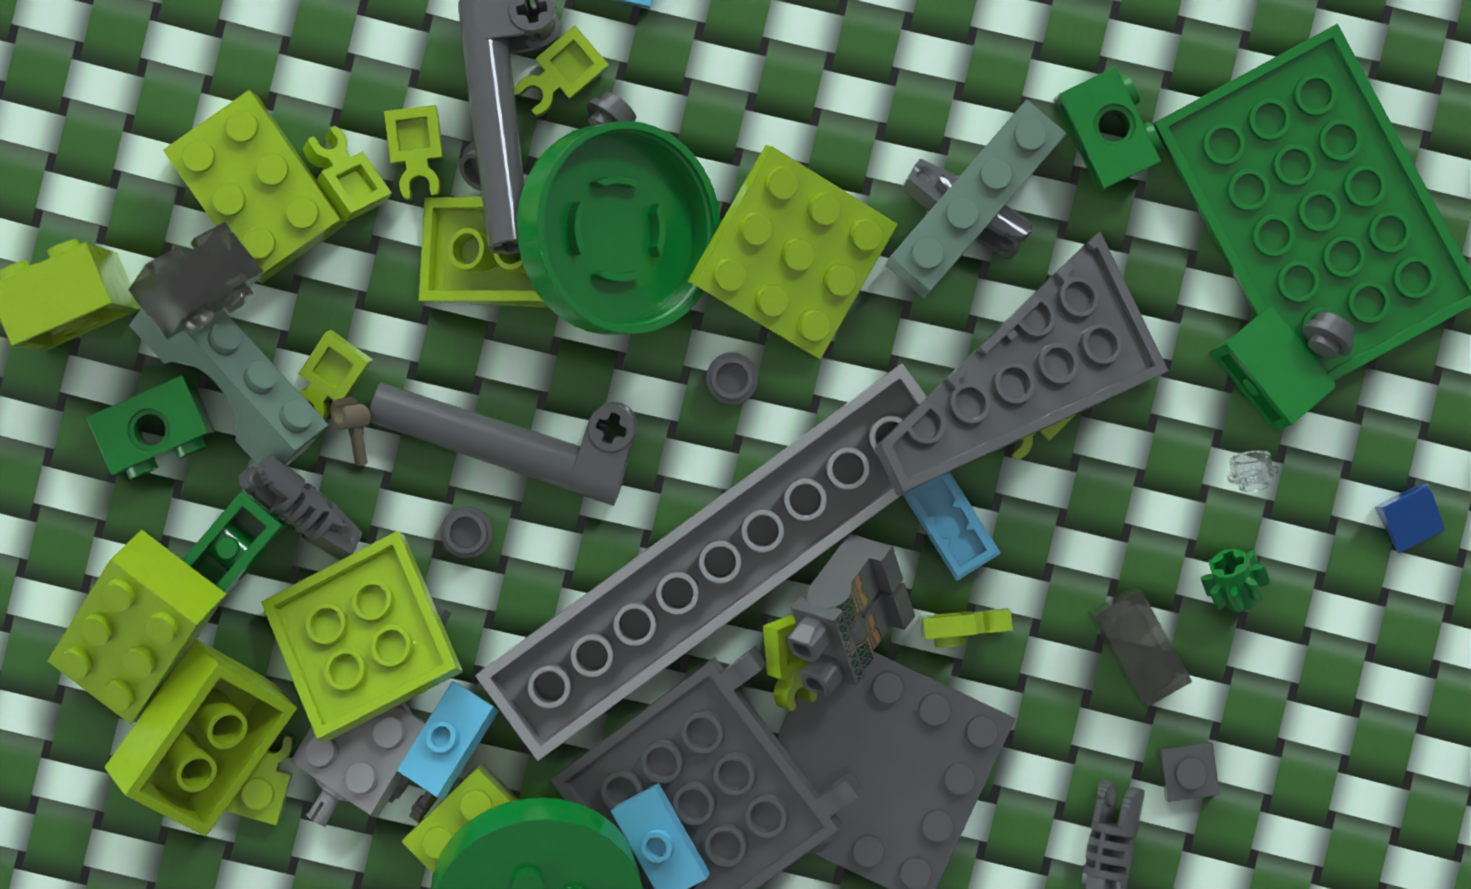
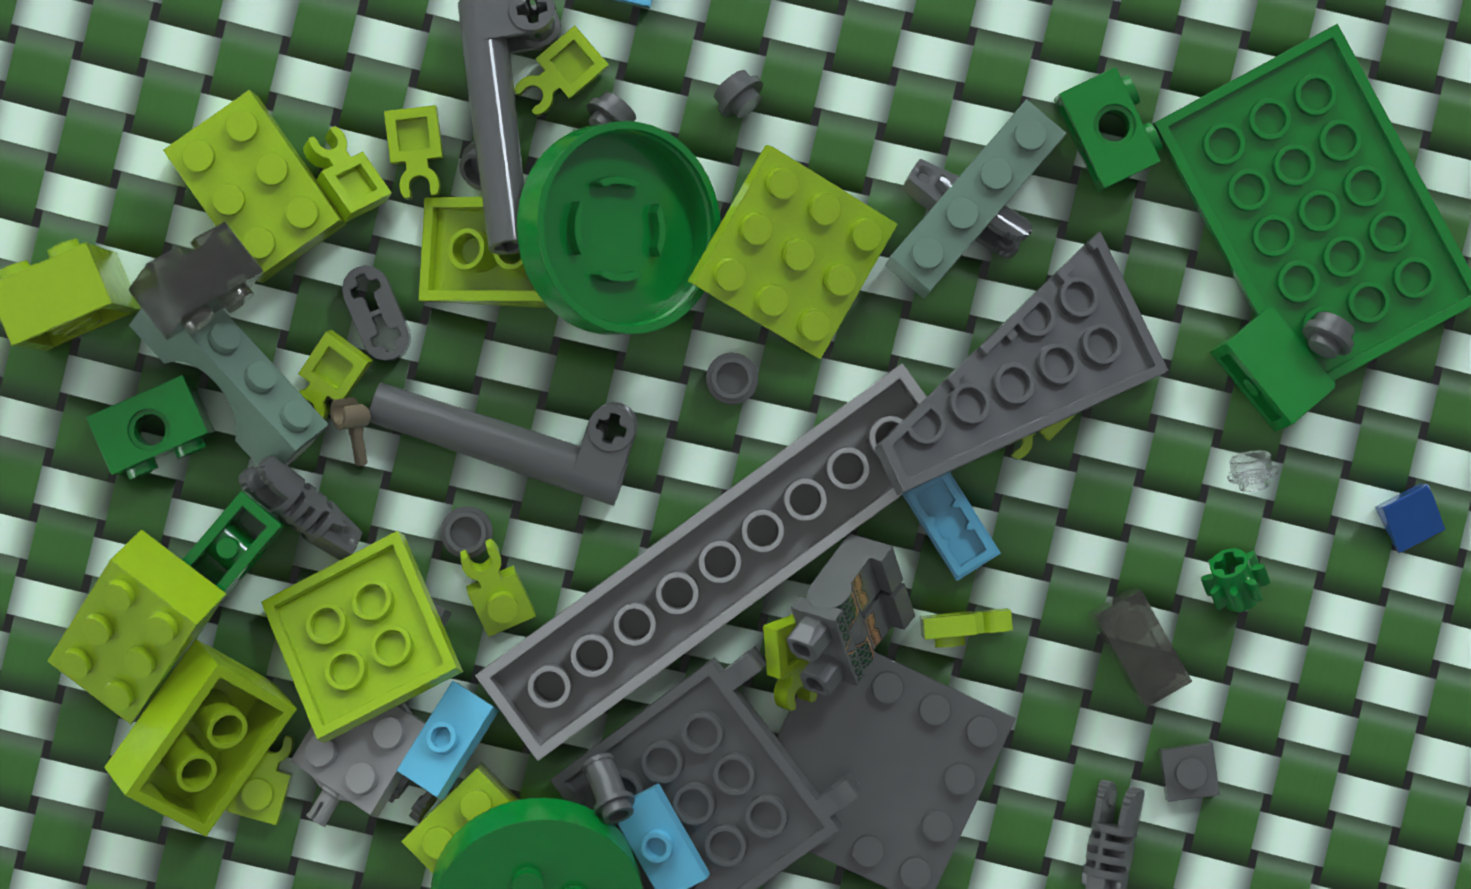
(364, 317): none -> dark grey beam
(496, 594): none -> lime plate
(611, 798): none -> dark grey pin
(738, 94): none -> dark grey plate

